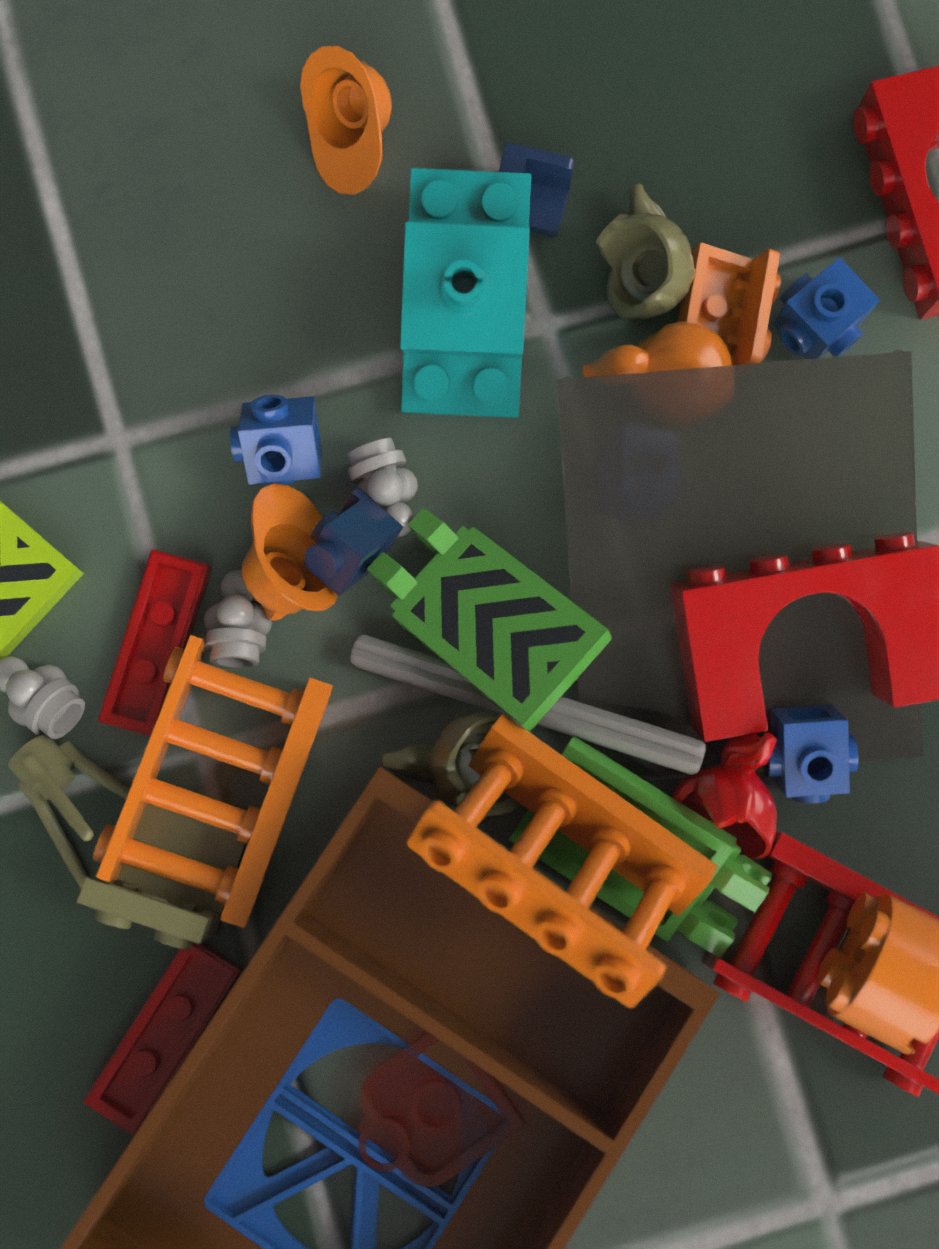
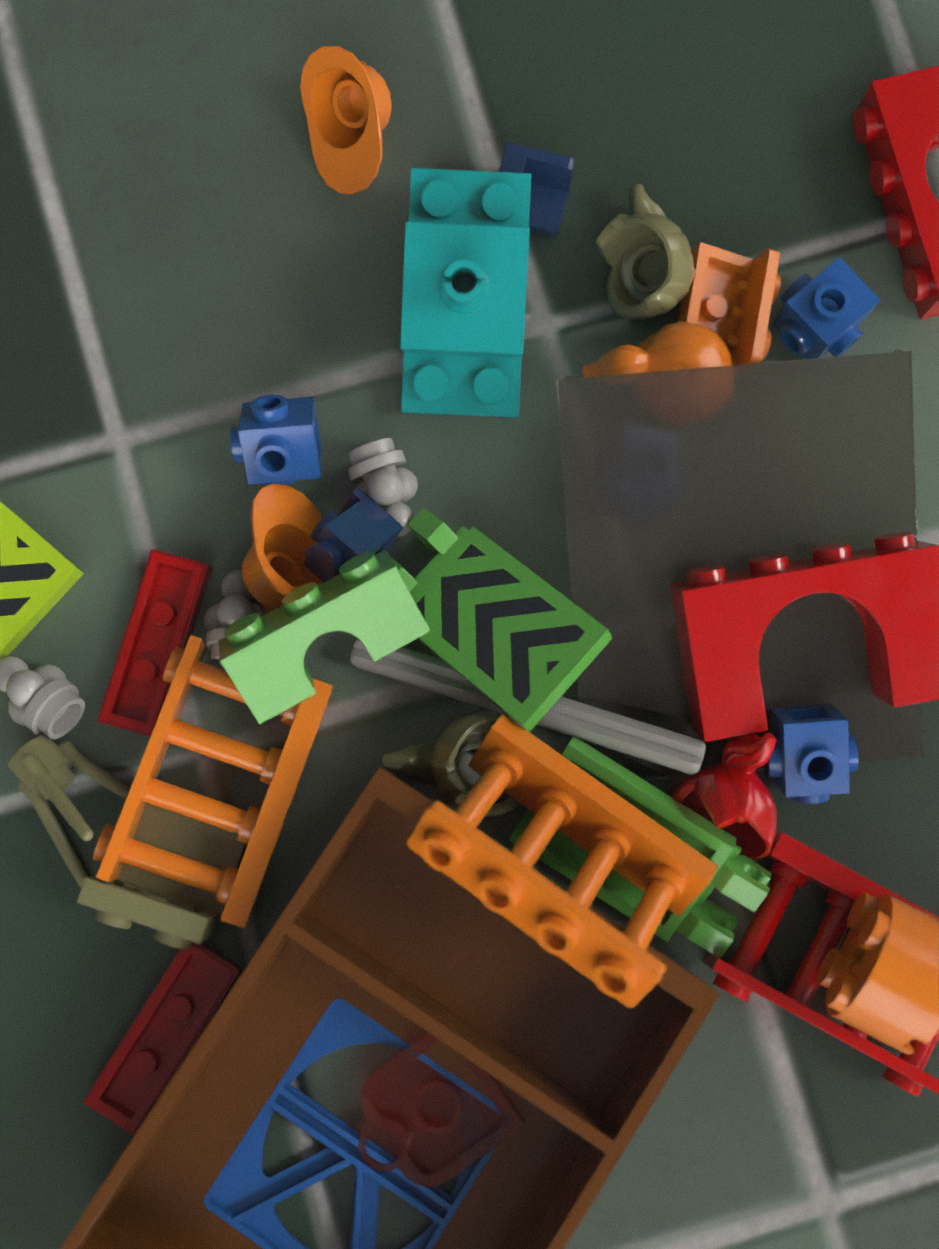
(268, 651): none -> arch

